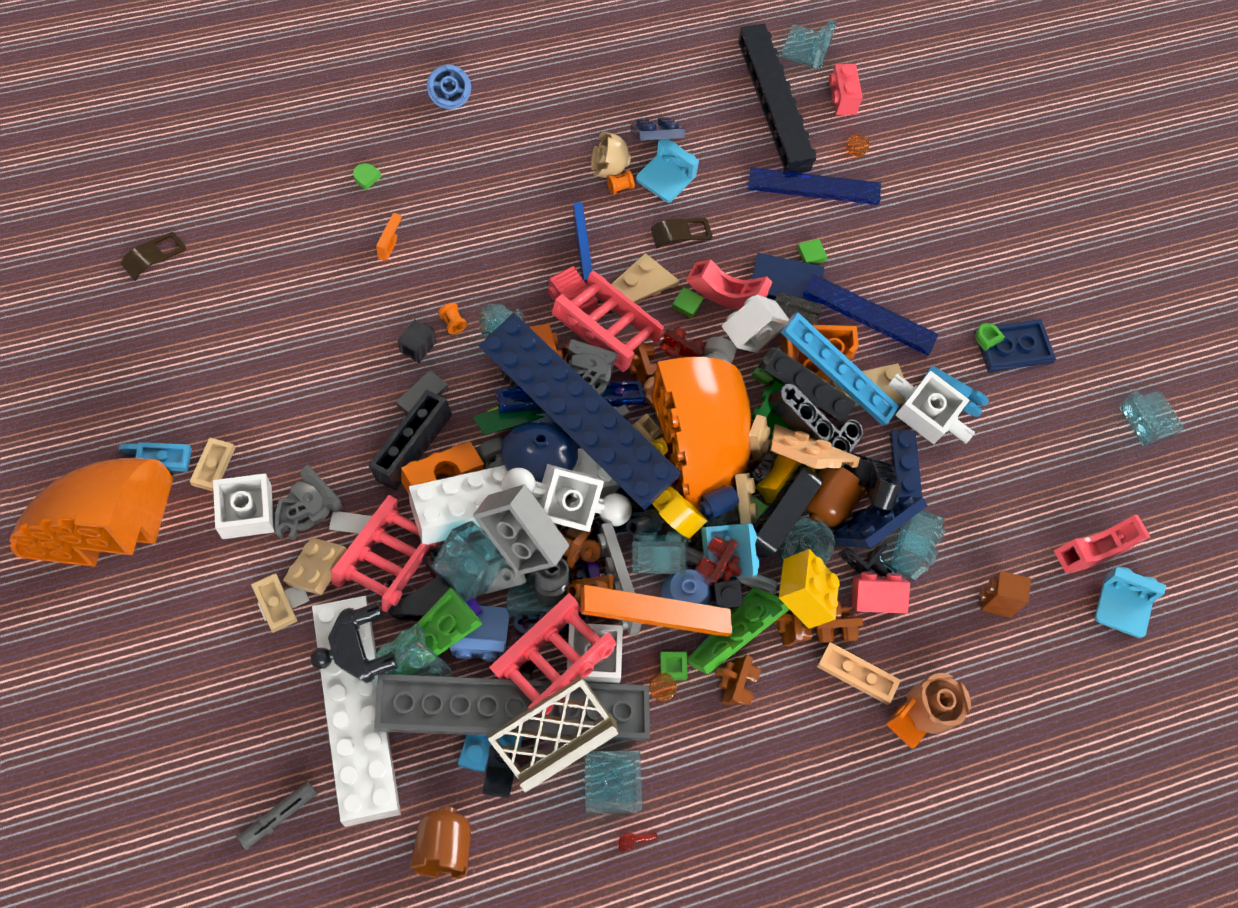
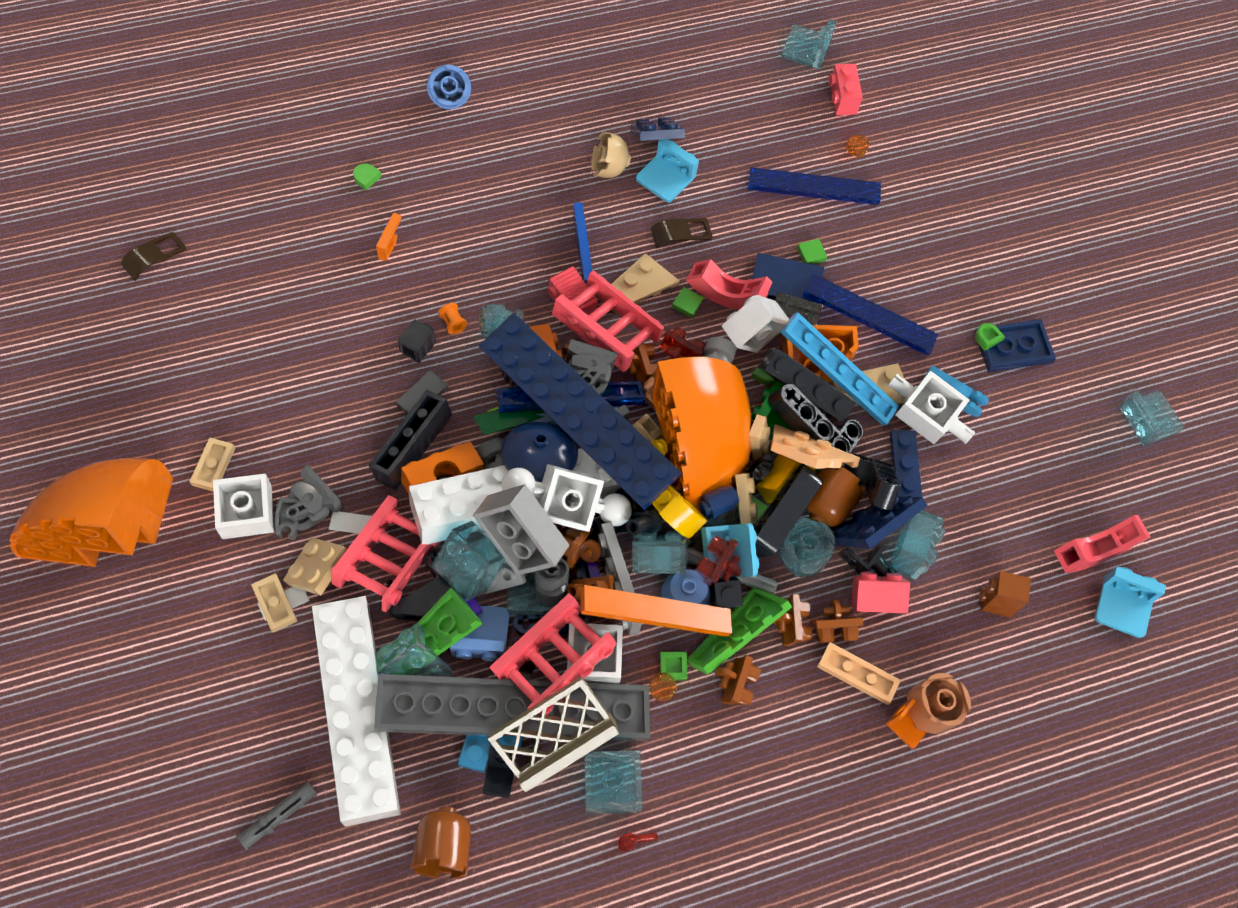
(174, 456): dark azure hinge -> none
(348, 648): black connector -> none
(620, 182): orange bush -> none
(776, 99): black brick -> none
(809, 588): yellow brick -> none

